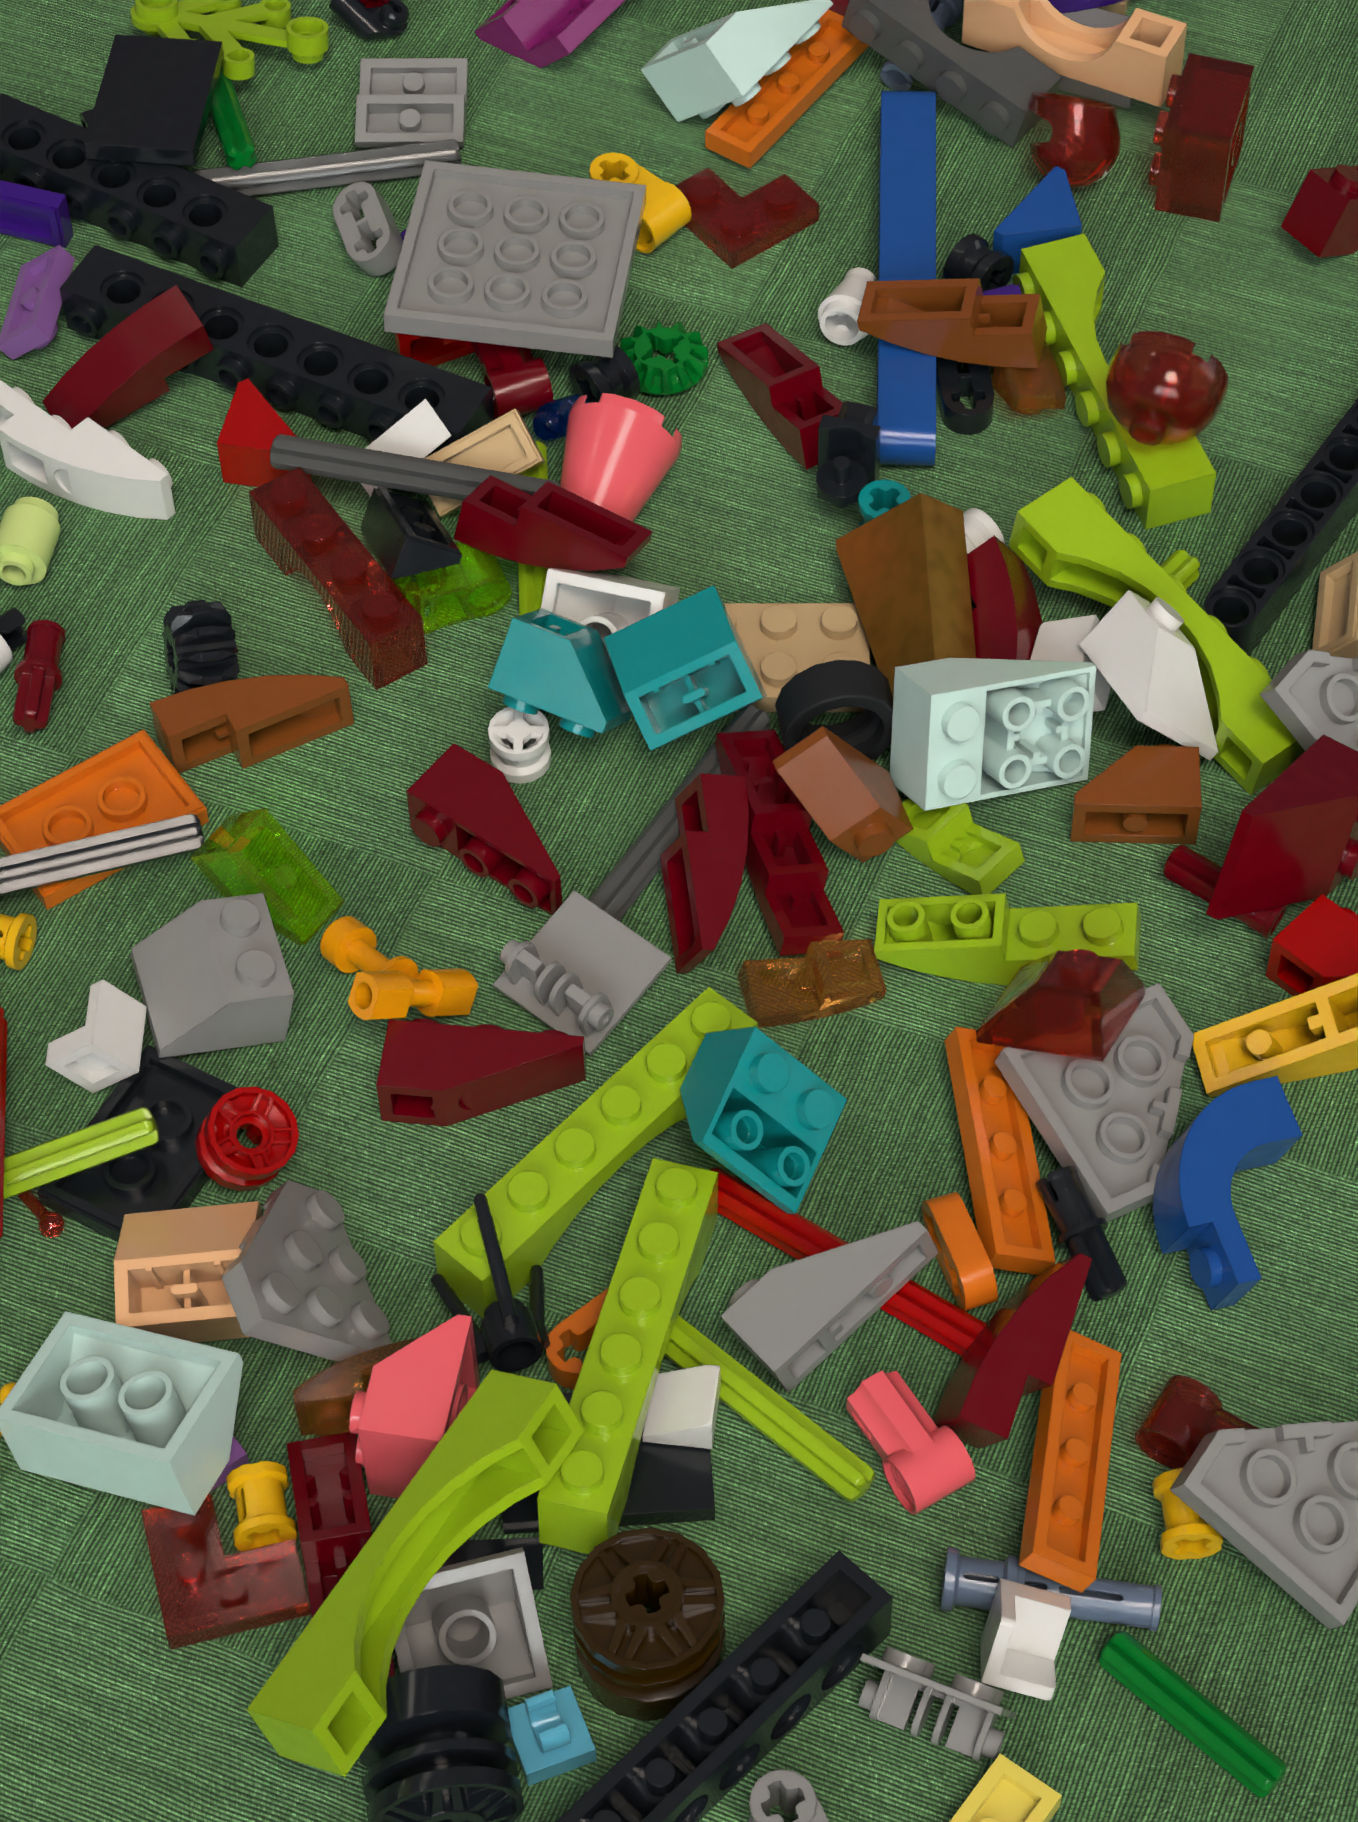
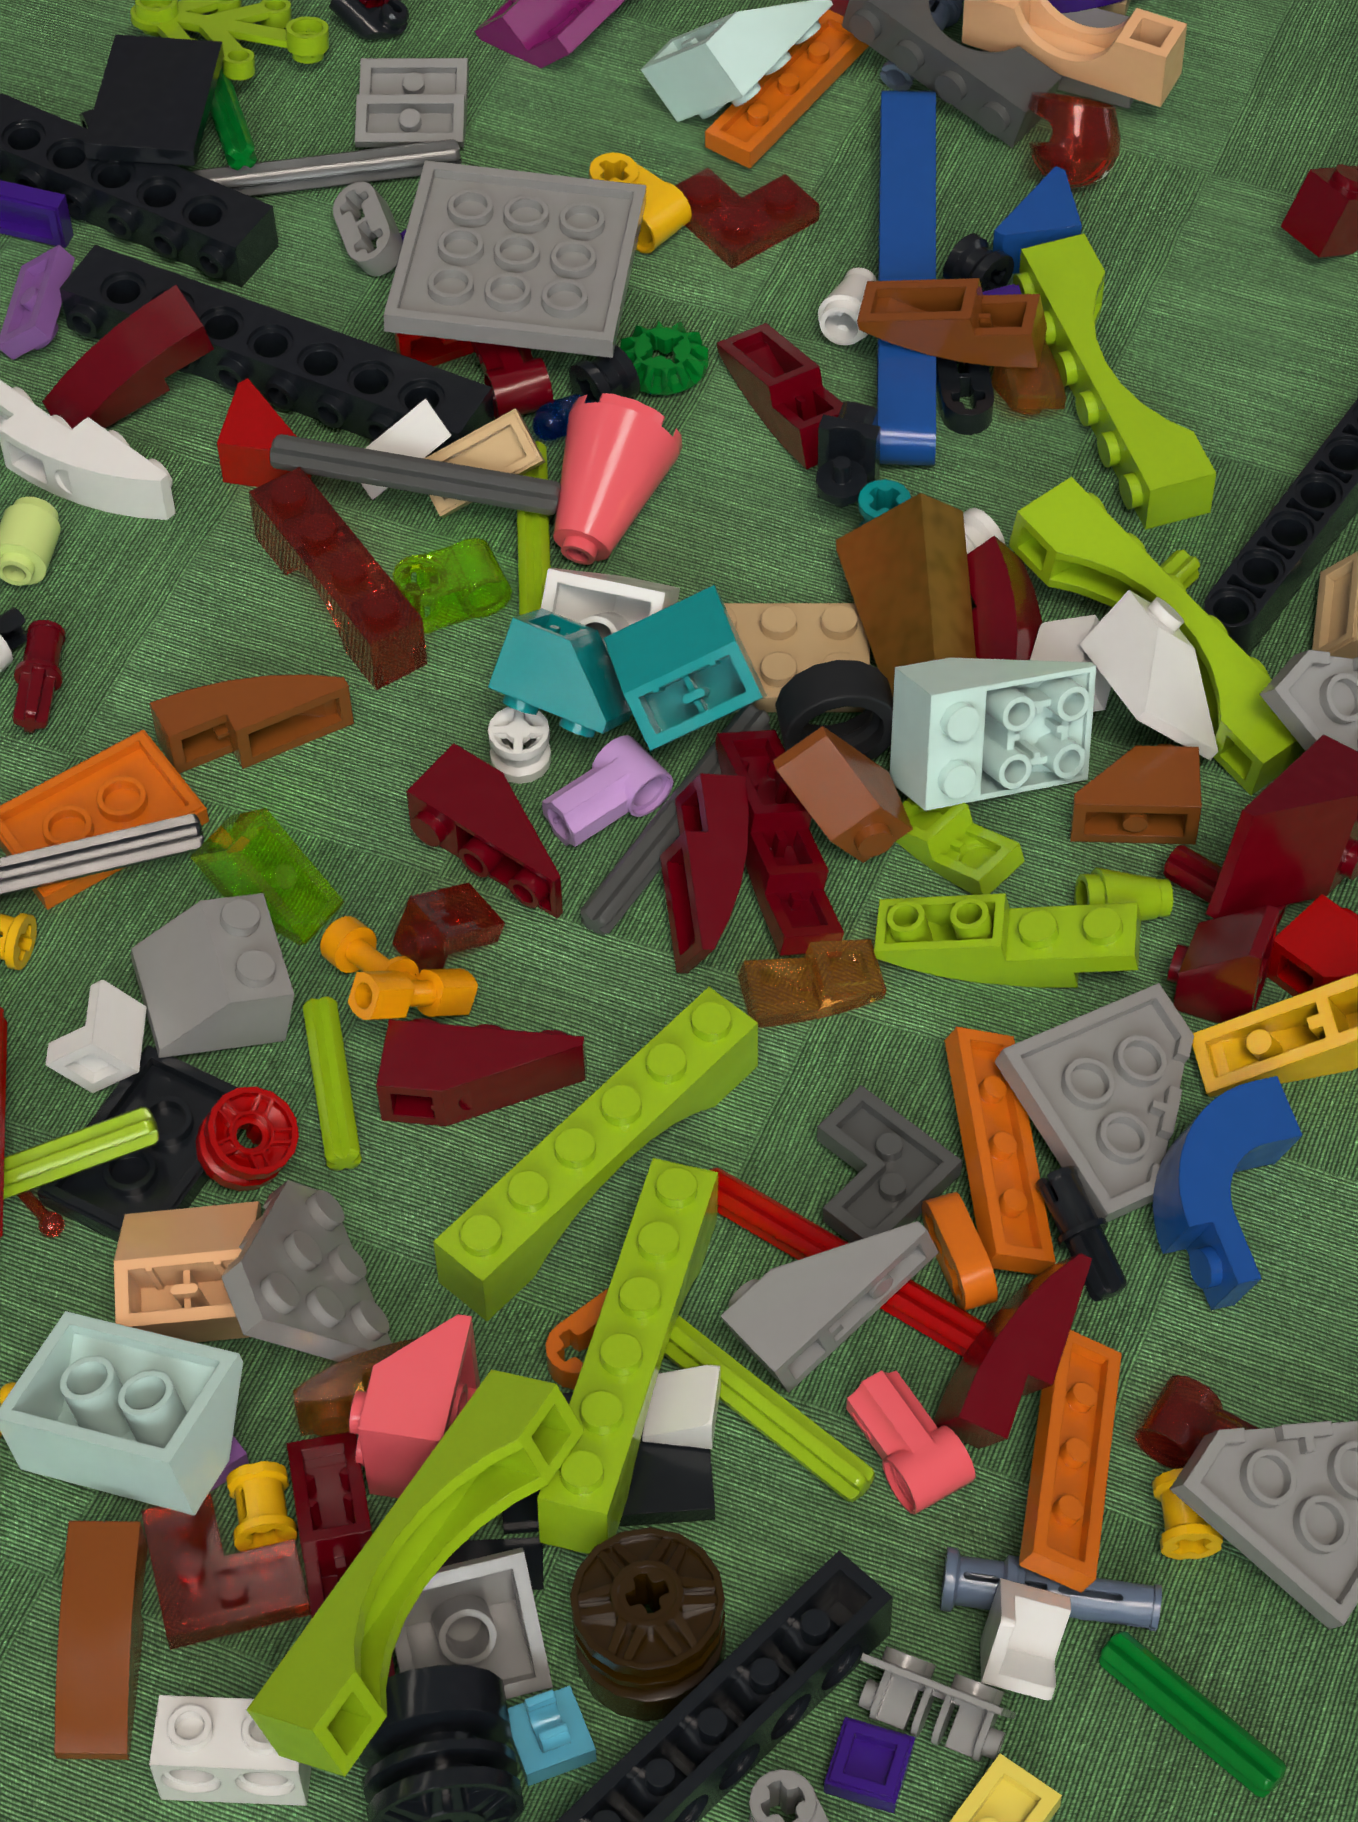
(99, 1639): none -> dark orange slope
(199, 645): black gear -> none
(219, 1754): none -> white brick
(331, 1084): none -> lime axle
(407, 534): black slope -> none
(445, 924): none -> clear red bracket
(510, 1332): black plant -> none
(547, 528): dark red slope -> none
(580, 971): light grey hinge -> none
(620, 782): none -> lavender piece
(760, 1112): teal slope -> none
(869, 1765): none -> dark purple tile
(894, 1163): none -> dark grey plate
(1065, 1006): clear red slope -> none
(1113, 886): none -> lime cone
(1164, 388): clear red cylinder -> none
(1201, 137): clear red brick -> none
(1225, 965): none -> dark red slope

